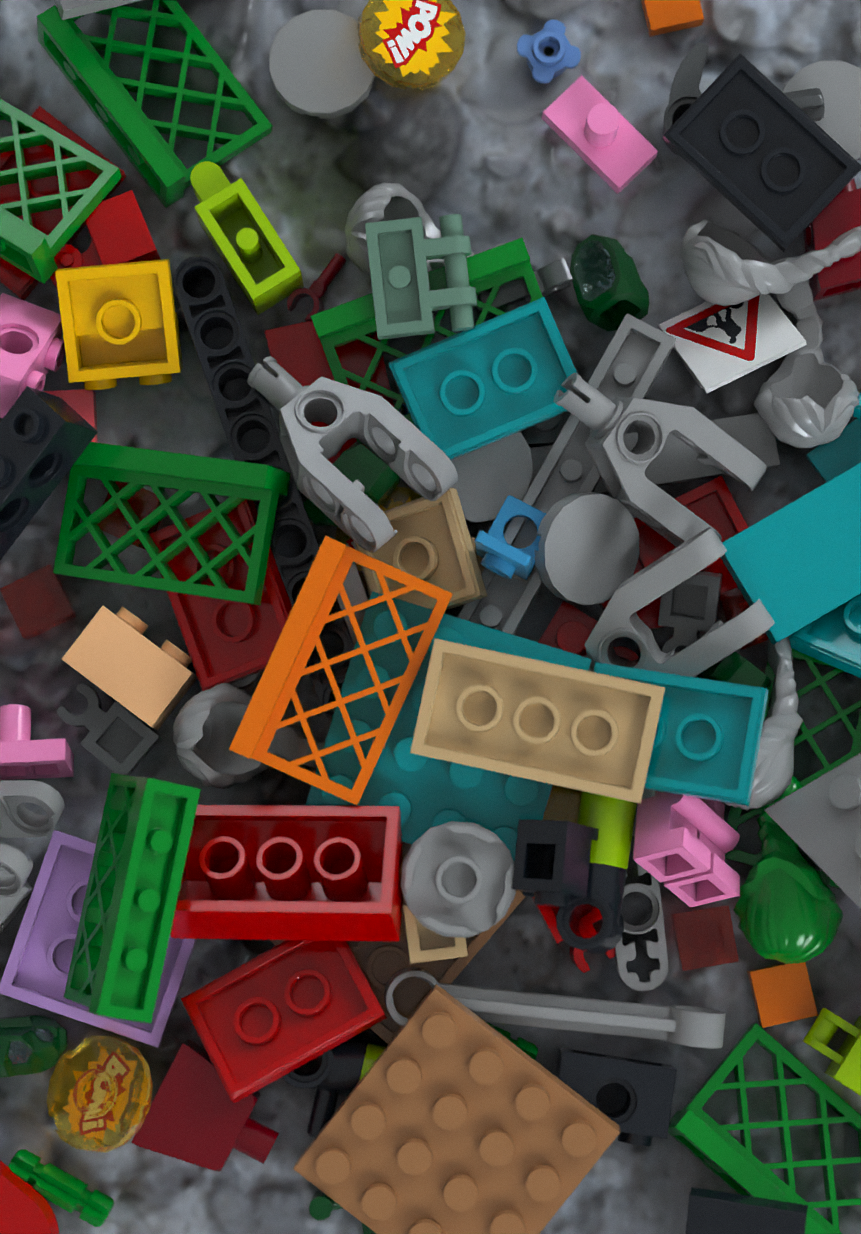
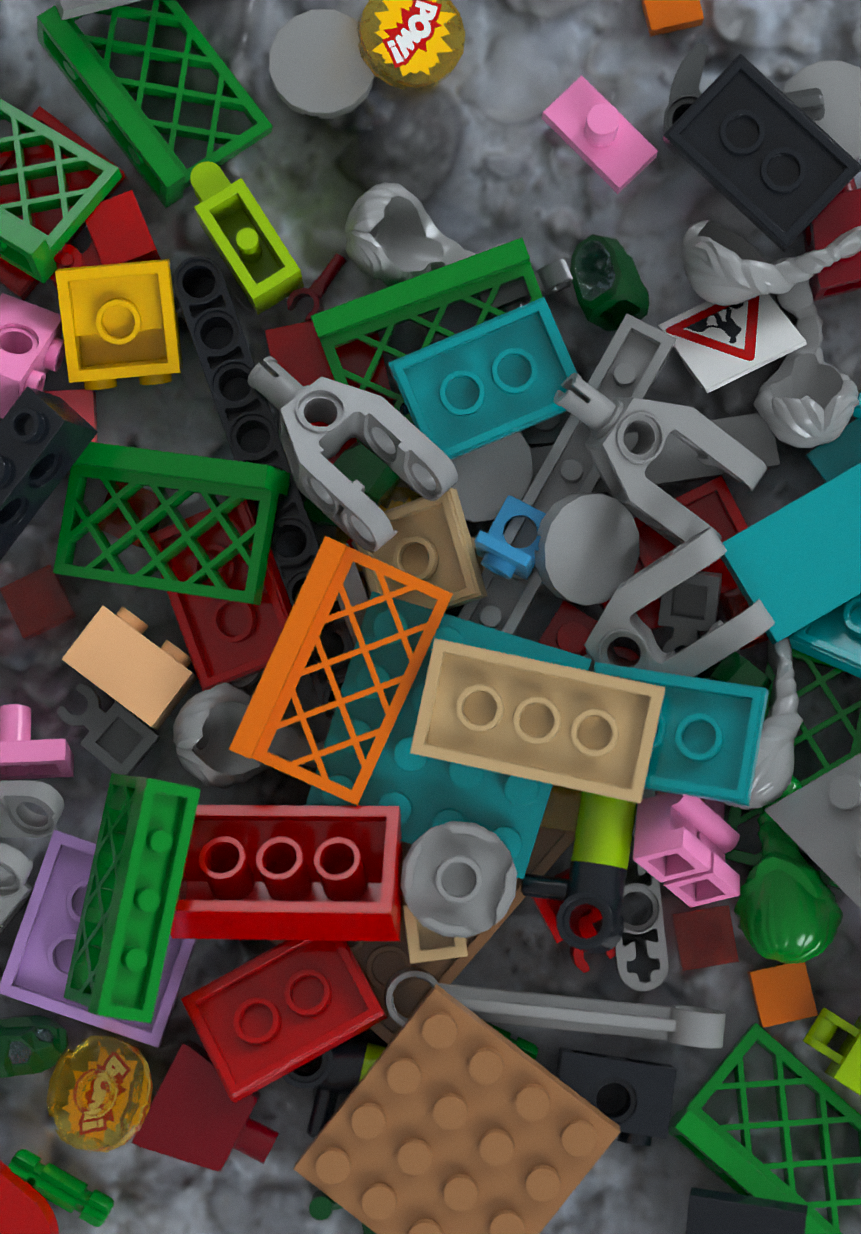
(401, 276): sand green plate -> none
(546, 67): medium blue plate -> none
(552, 860): black brick -> none

